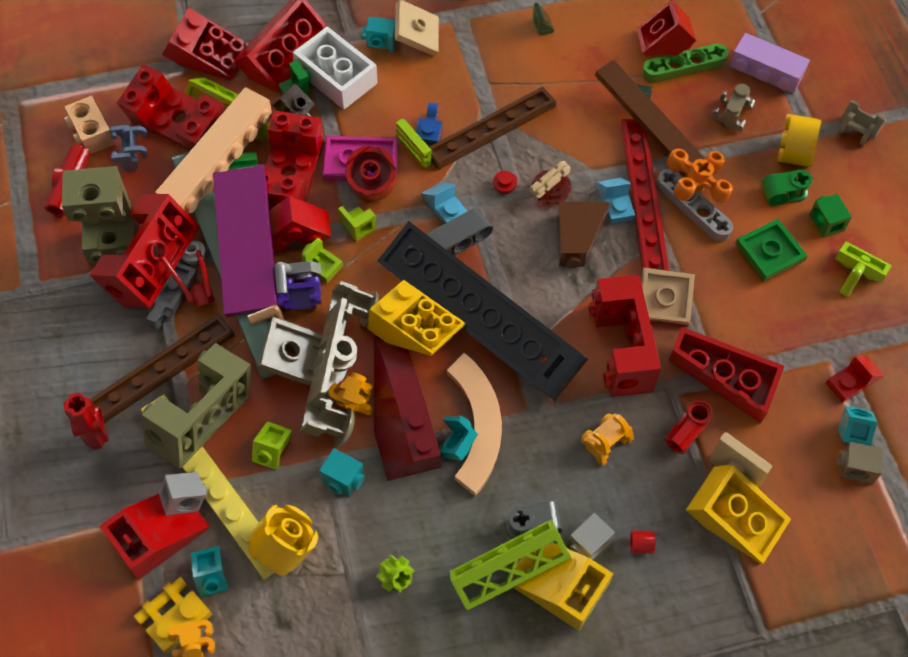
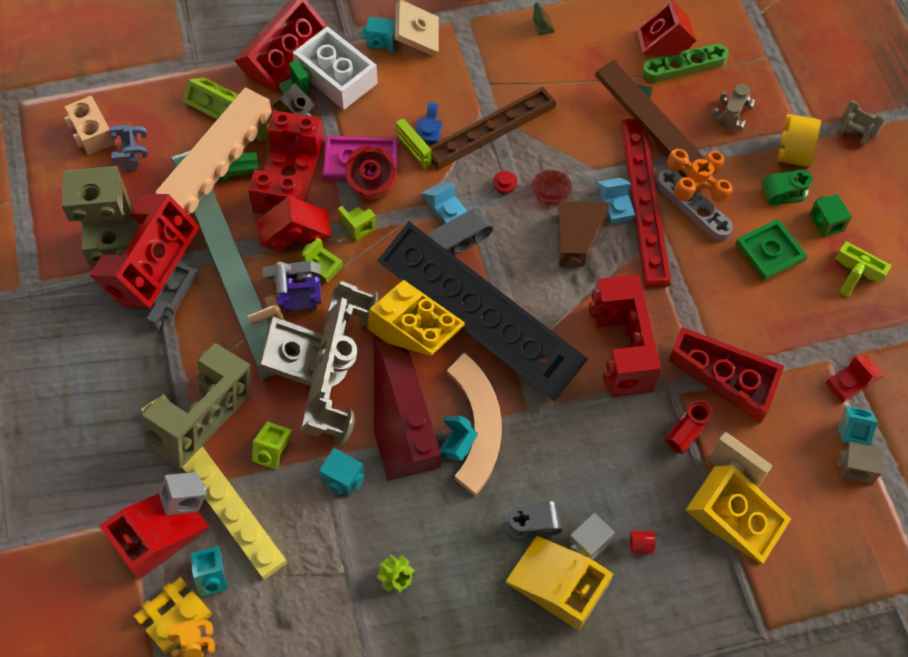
(76, 158): red piece -> none
(86, 421): red piece -> none
(155, 104): red plate -> none
(161, 368): reddish brown tile -> none
(191, 257): white plate -> none
(201, 292): red plant -> none
(204, 46): red slope -> none
(244, 240): magenta tile -> none
(282, 539): yellow brick -> none
(354, 395): light orange piece -> none
(504, 555): lime fence -> none
(550, 179): tan axle -> none
(606, 435): light orange piece -> none
(668, 295): tan plate -> none
(769, 63): lavender brick -> none

